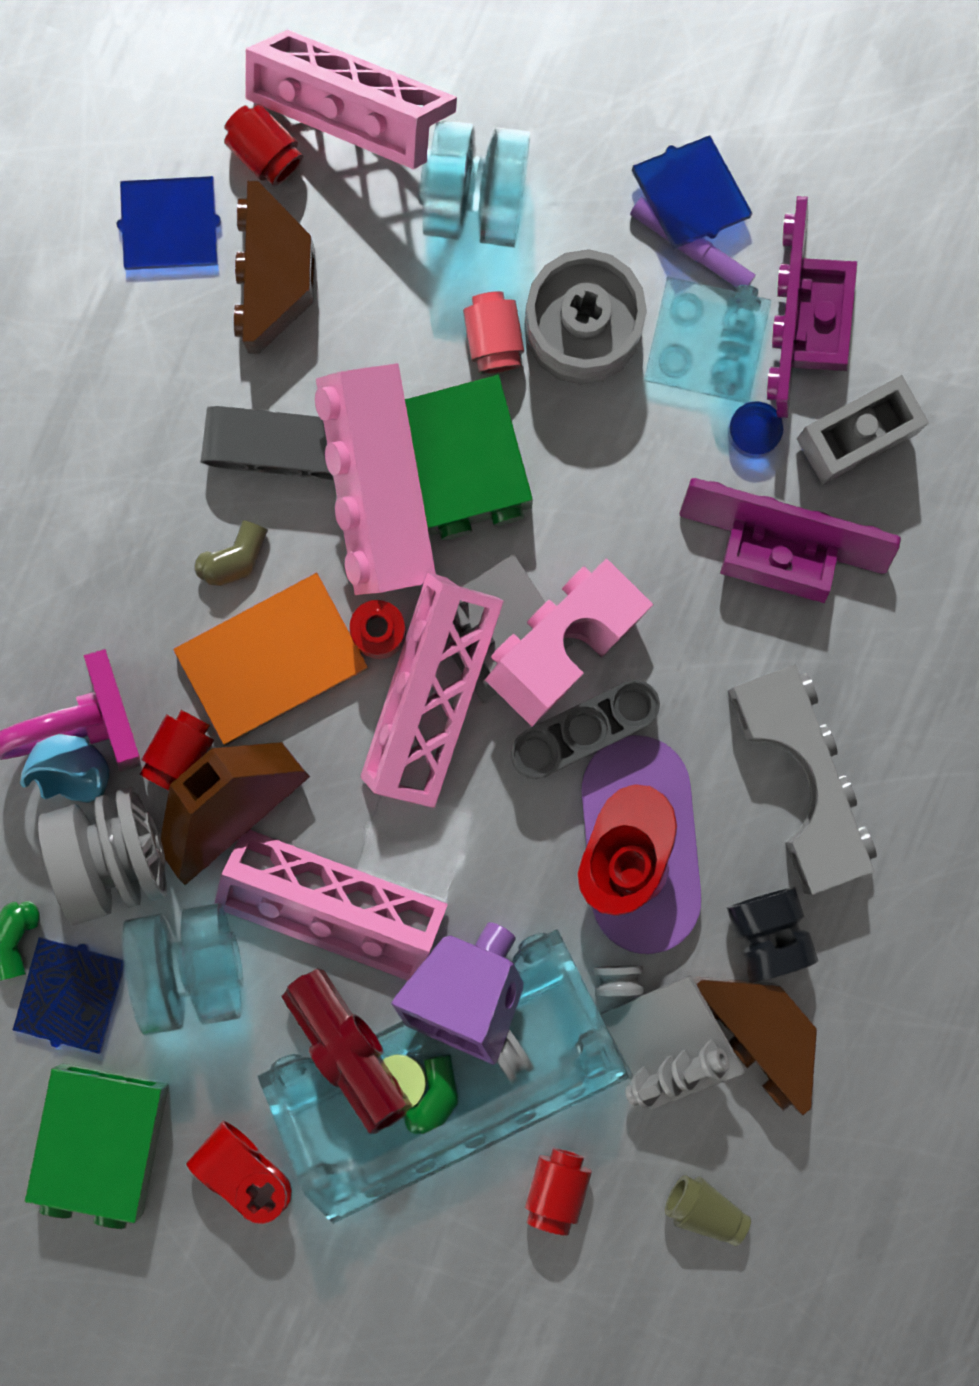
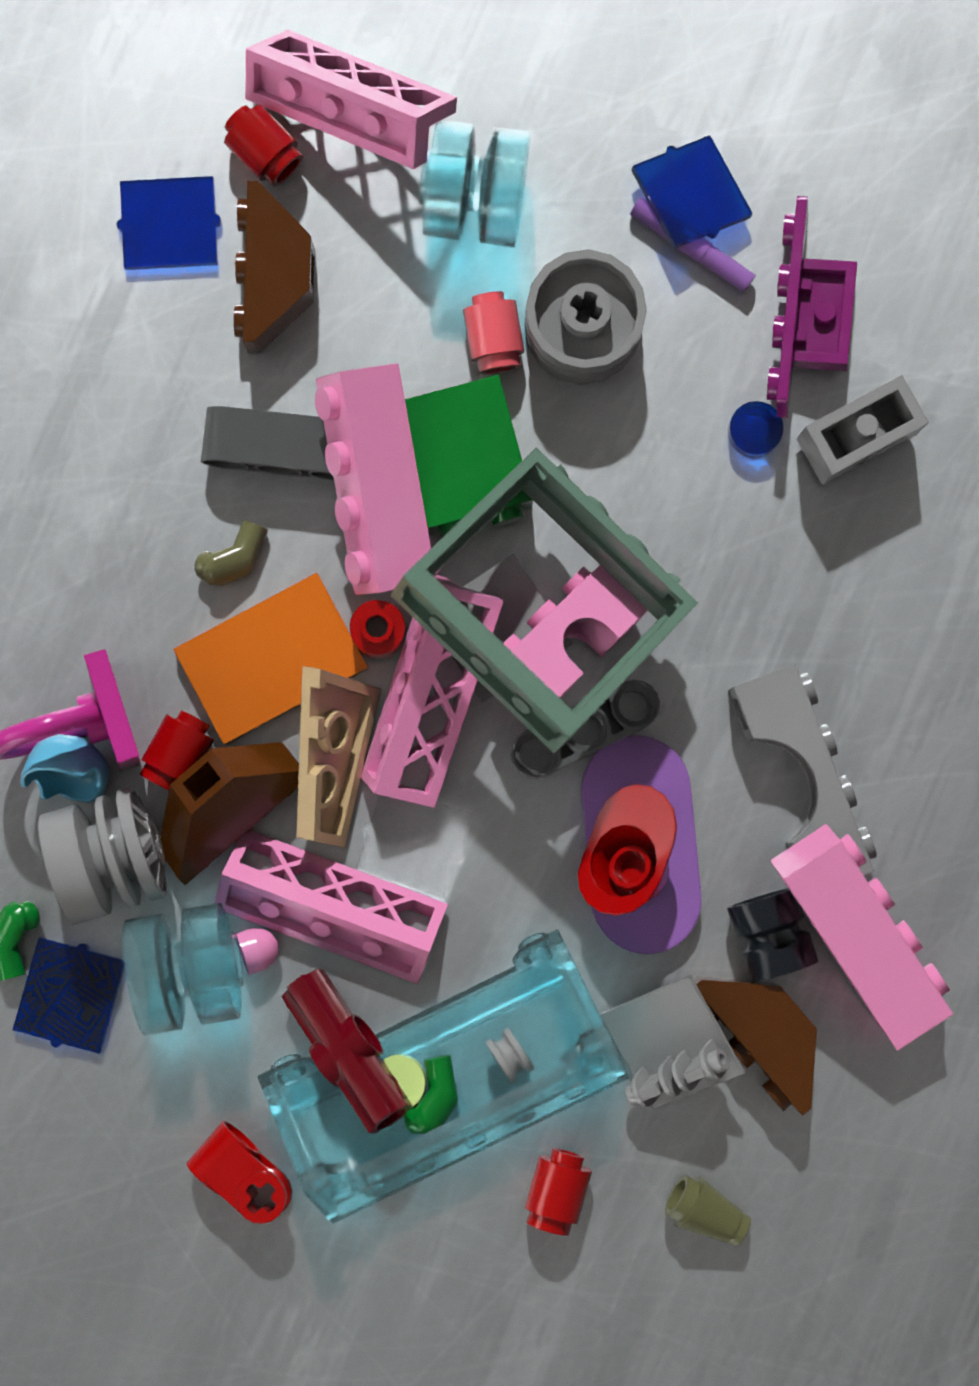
(96, 1145): green brick -> none
(257, 949): none -> bright pink hinge
(332, 752): none -> tan wing
(465, 993): medium lavender torso -> none
(485, 654): none -> sand green window
(619, 980): light grey bush -> none
(708, 339): clear light blue hinge -> none
(784, 543): magenta bracket -> none
(862, 935): none -> bright pink brick

